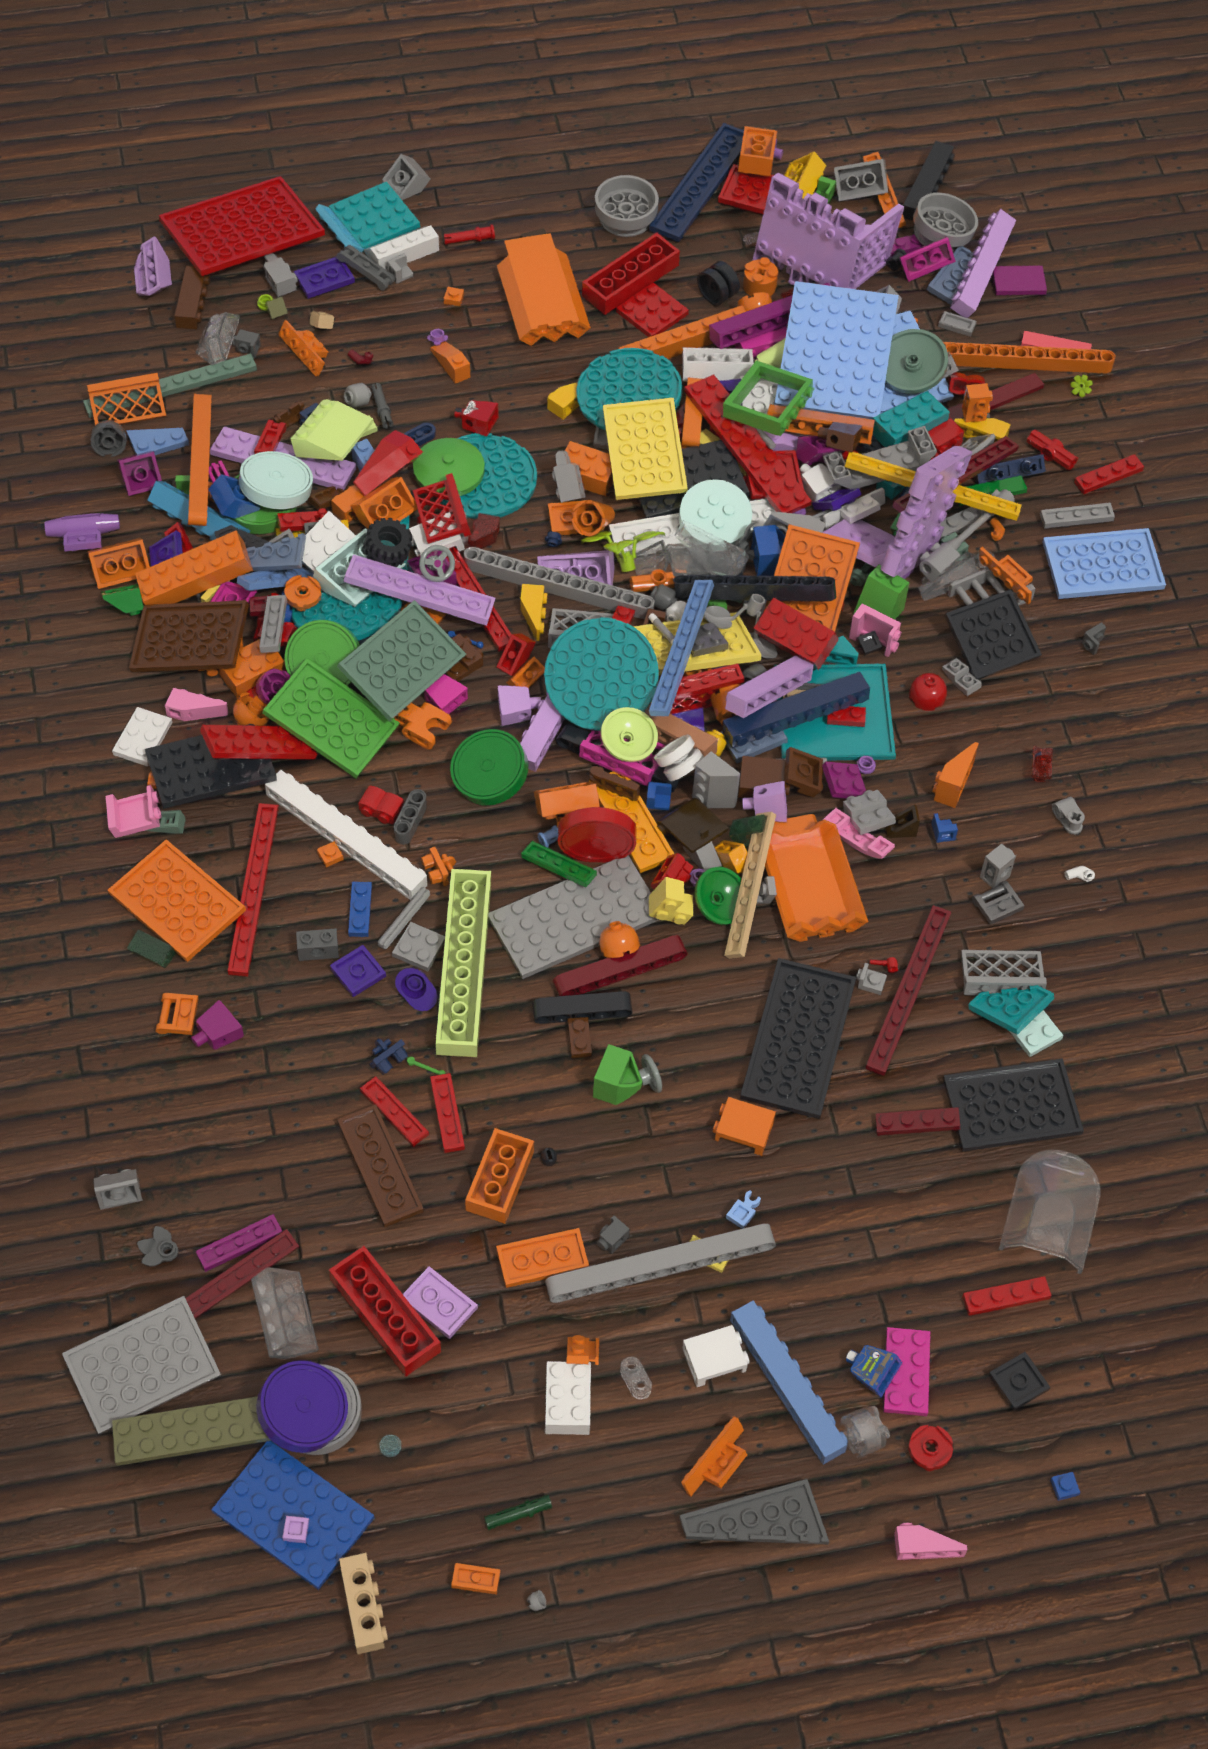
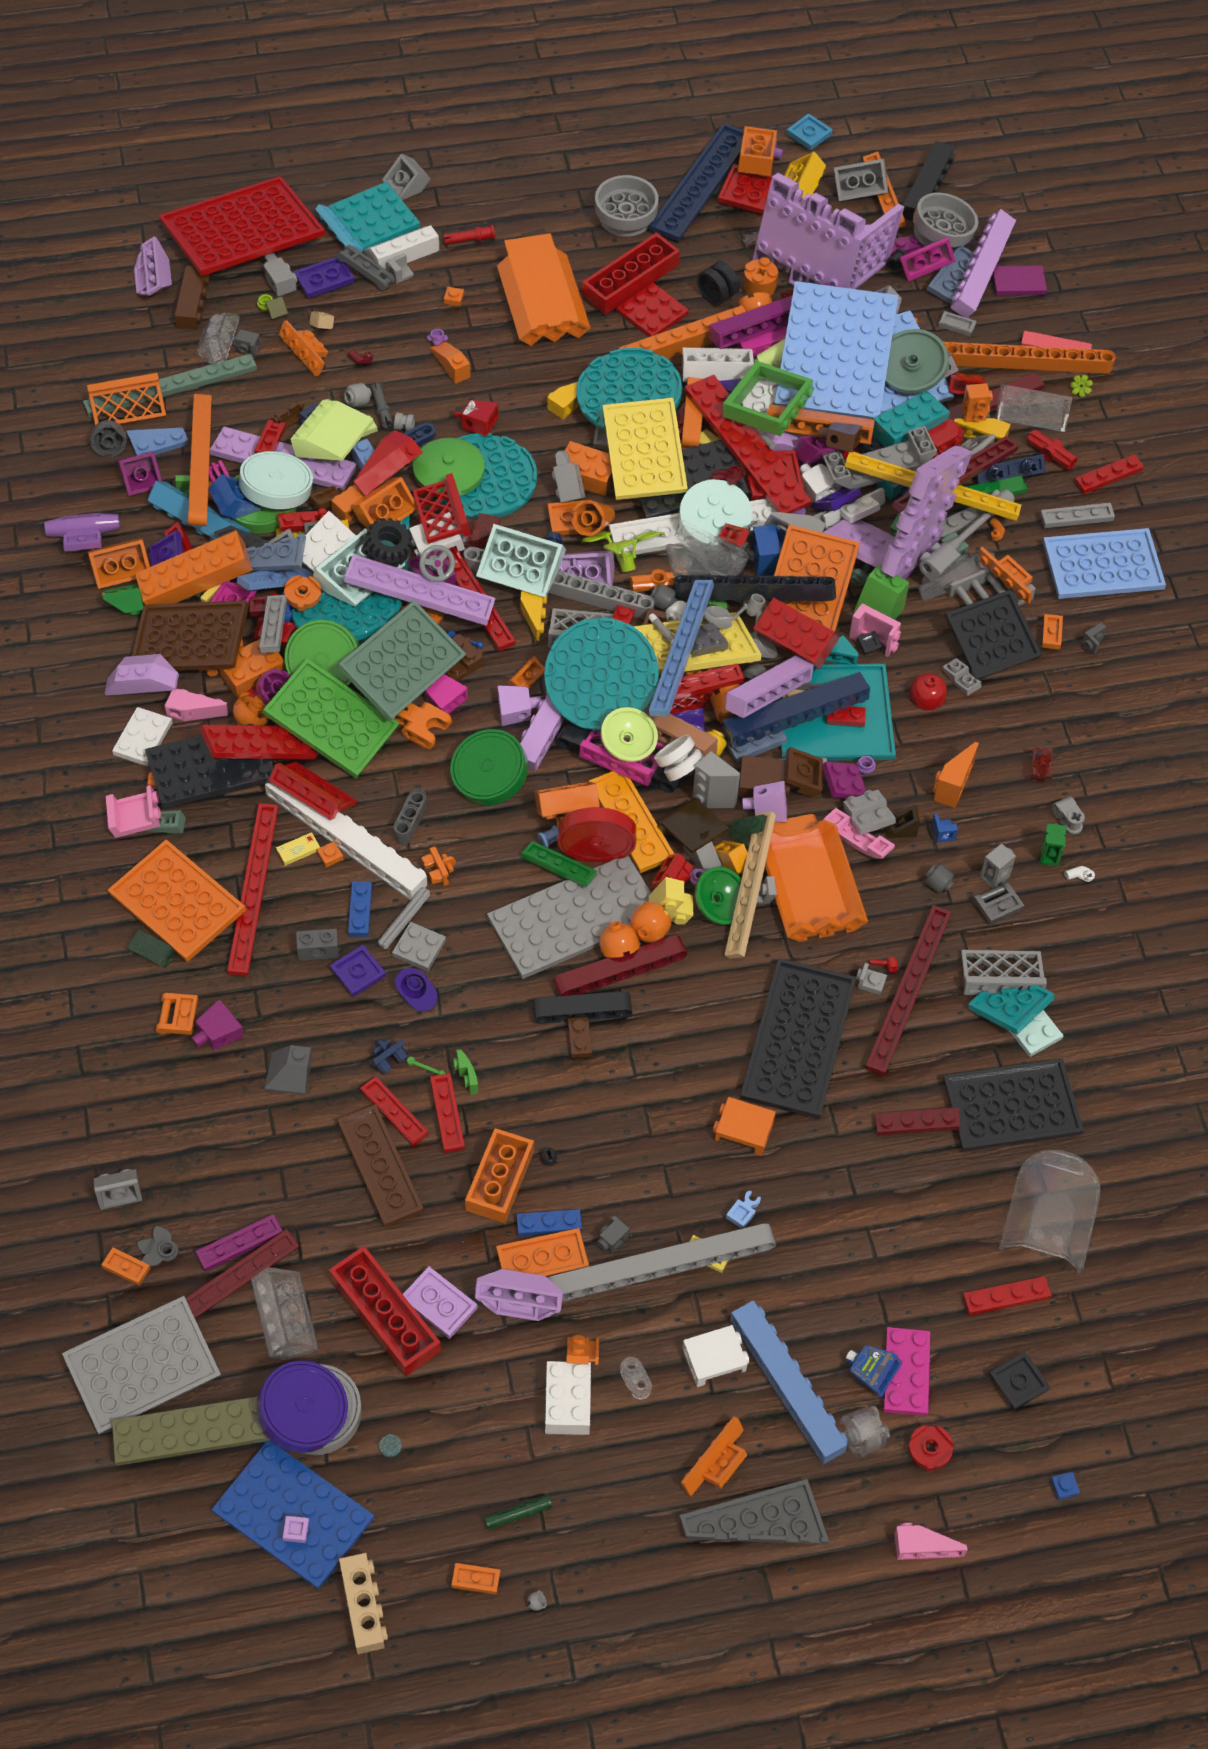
(125, 1266): none -> orange plate
(142, 675): none -> lavender wedge
(289, 1070): none -> dark grey slope
(297, 849): none -> light yellow tile
(311, 789): none -> red fence
(381, 804): red brick -> none
(404, 422): none -> light grey wheel
(463, 963): yellowish green brick -> none
(467, 1071): none -> bright green slope
(515, 653): red slope -> none
(519, 1294): none -> lavender wedge
(521, 560): none -> light aqua slope
(548, 1222): none -> blue plate
(614, 783): reddish brown hinge -> none
(620, 1078): bright green piece -> none
(650, 922): none -> orange cylinder
(651, 559): clear slope -> none
(659, 796): blue panel -> none
(731, 475): none -> dark red plate
(734, 534): none -> red plate
(809, 131): none -> dark azure plate
(826, 187): bright green panel -> none
(939, 878): none -> dark grey head
(1033, 407): none -> clear slope
(1052, 631): none -> orange plate
(1052, 844): none -> green brick

